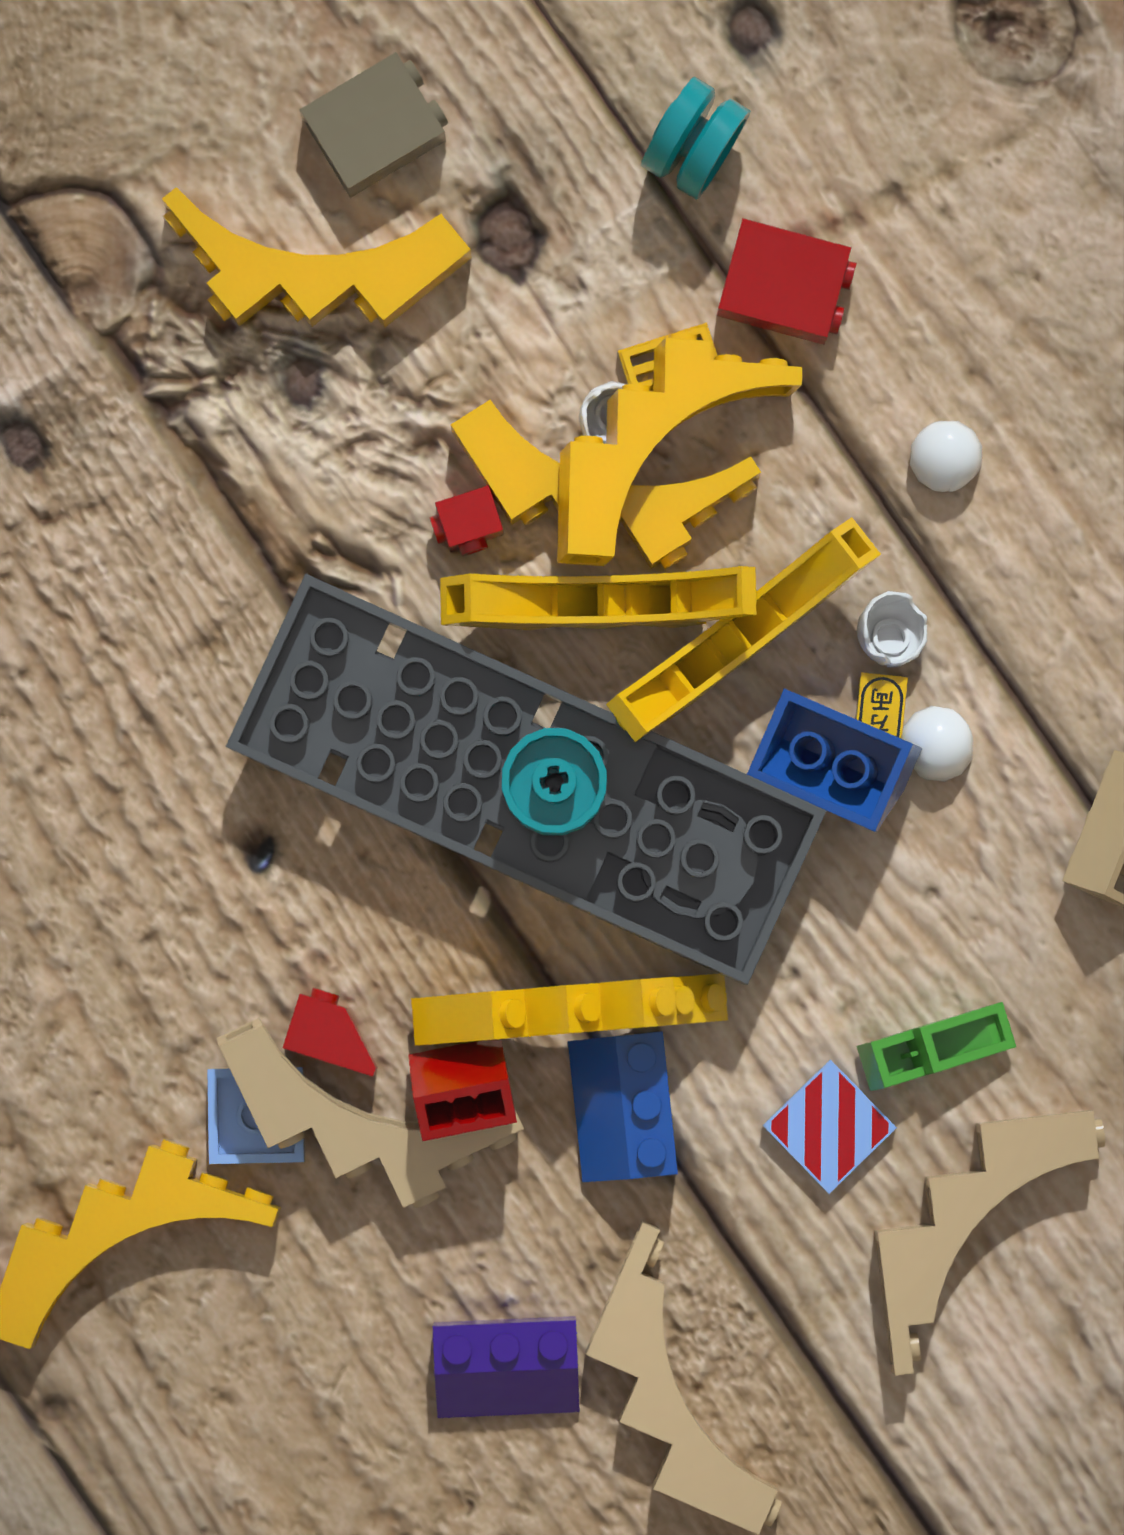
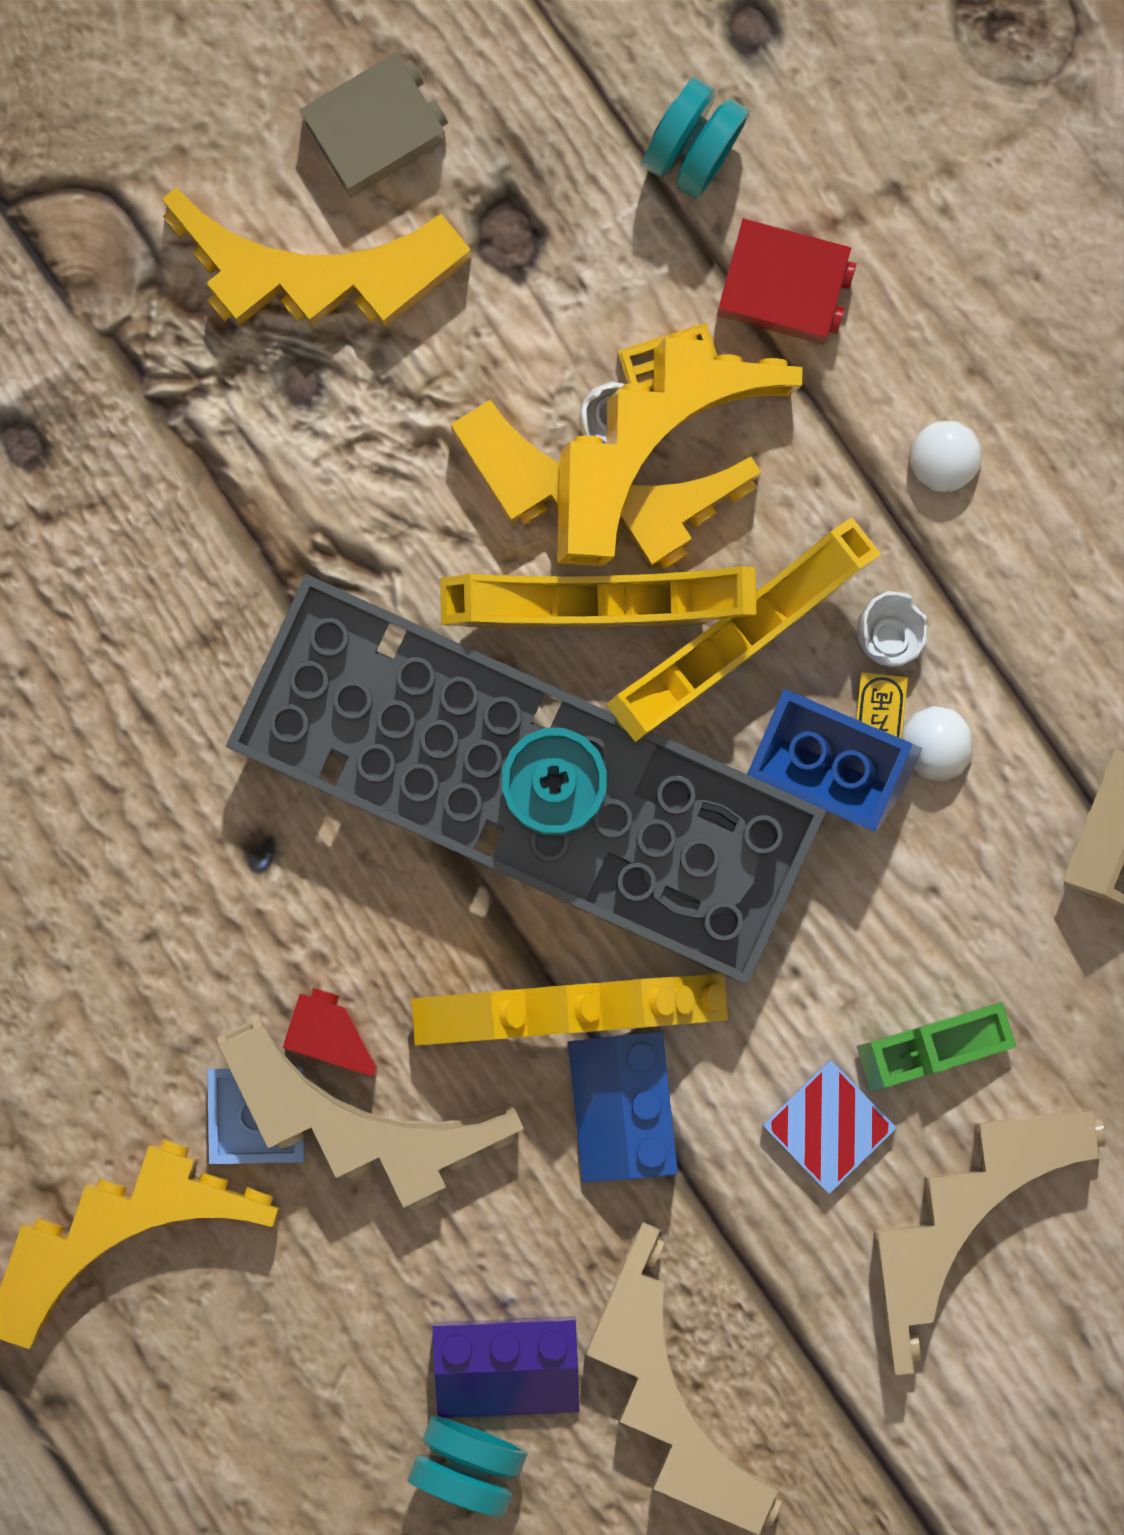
(461, 1089): red brick -> none
(464, 1474): none -> teal wheel
(467, 521): red brick -> none

